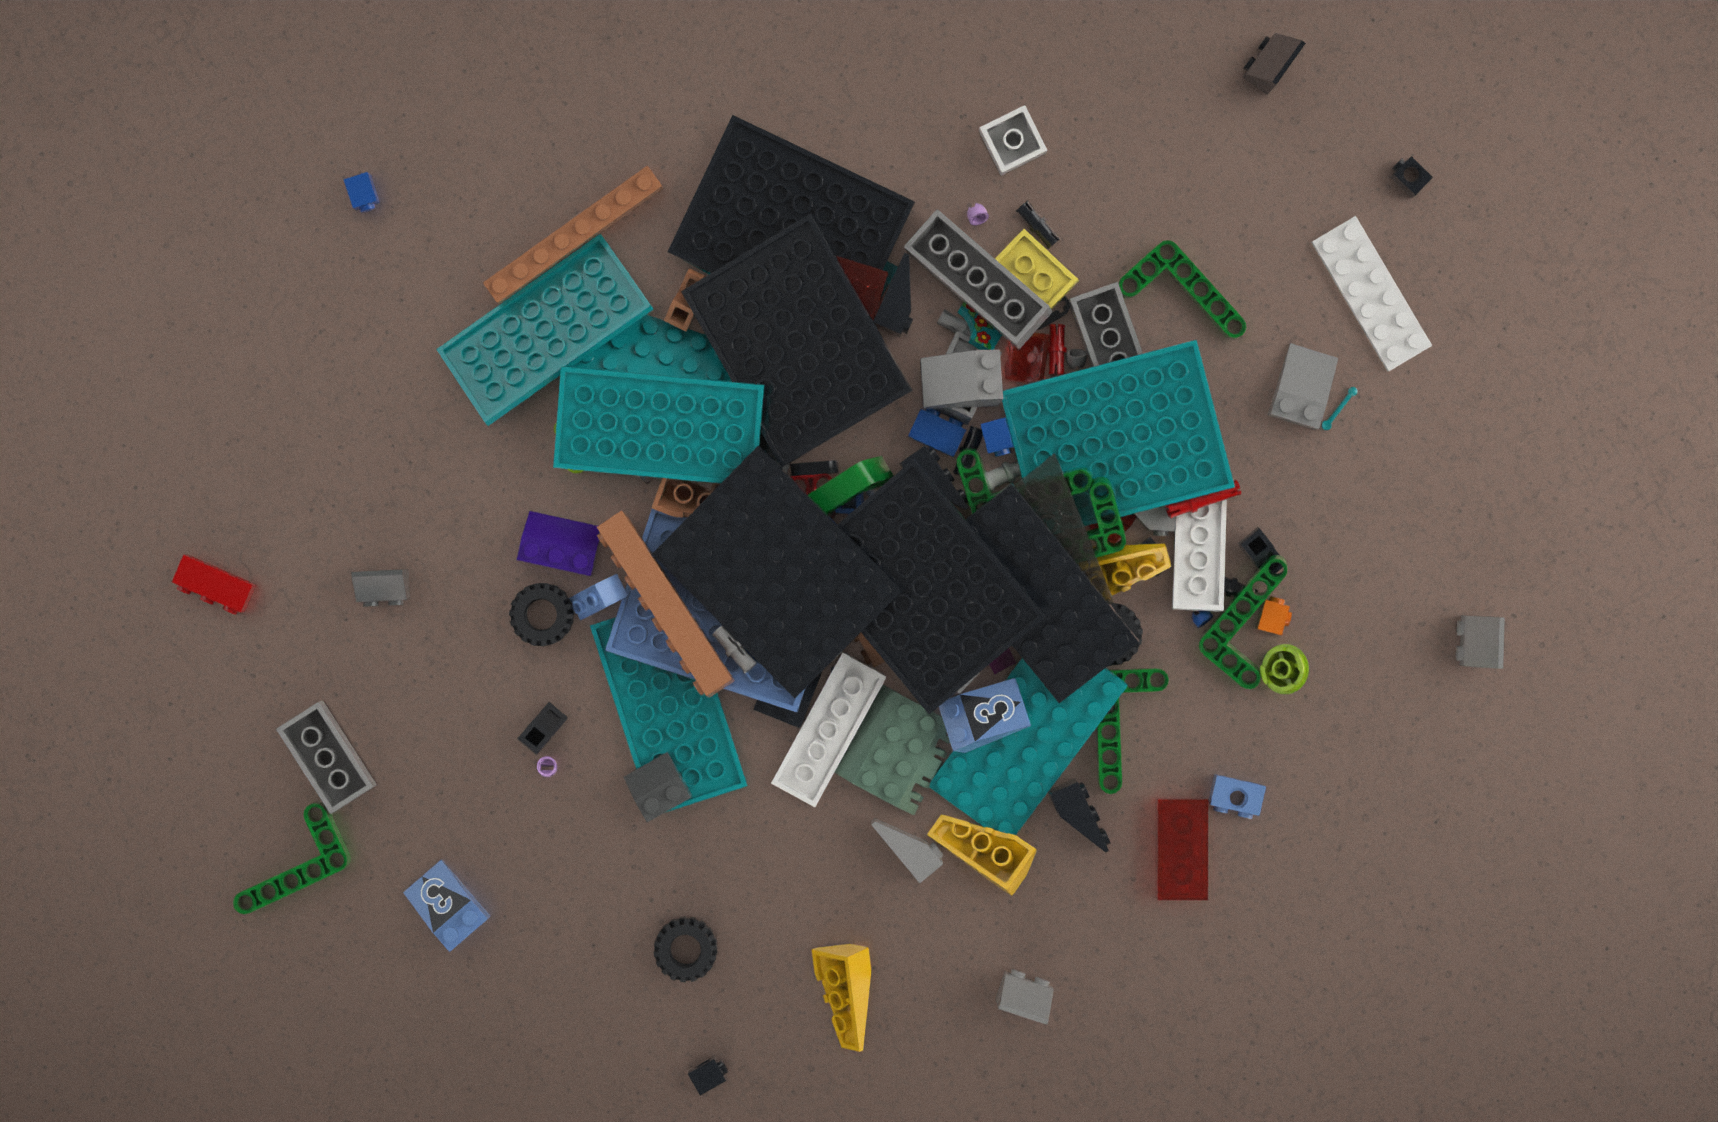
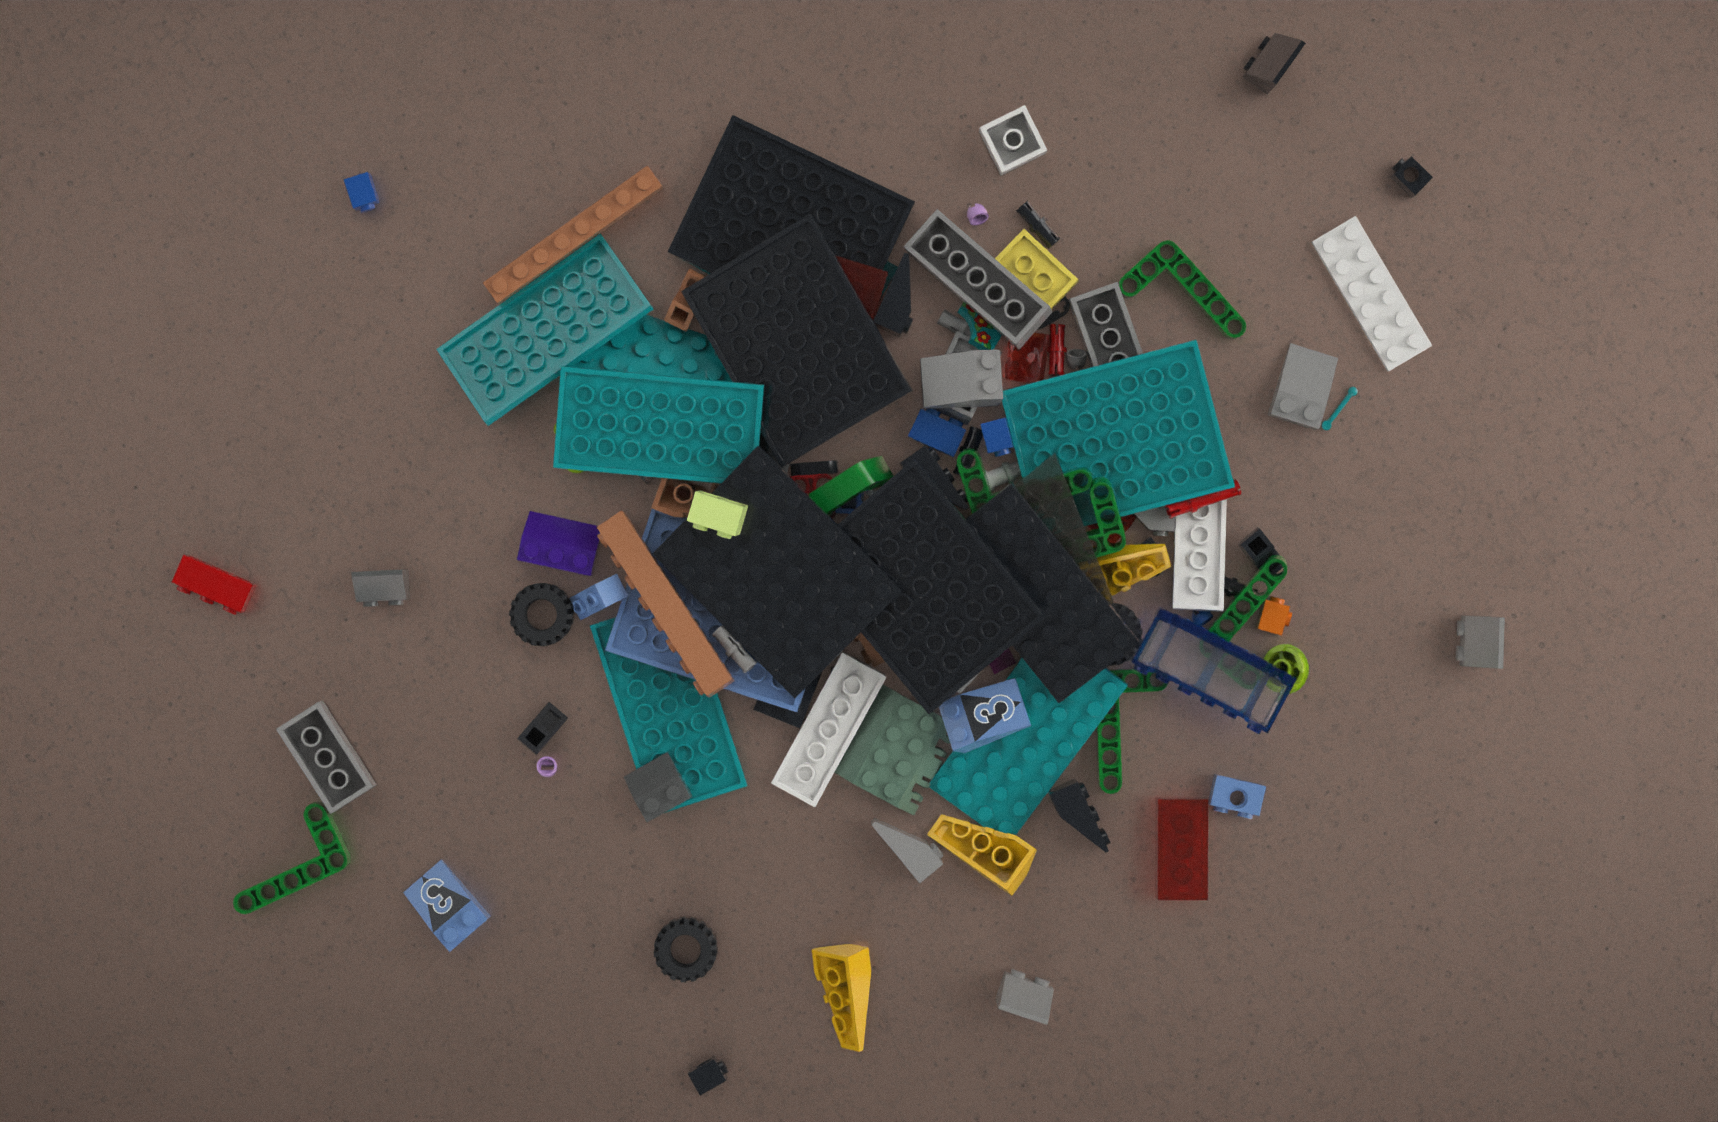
(717, 514): none -> yellowish green brick
(1213, 669): none -> clear windscreen

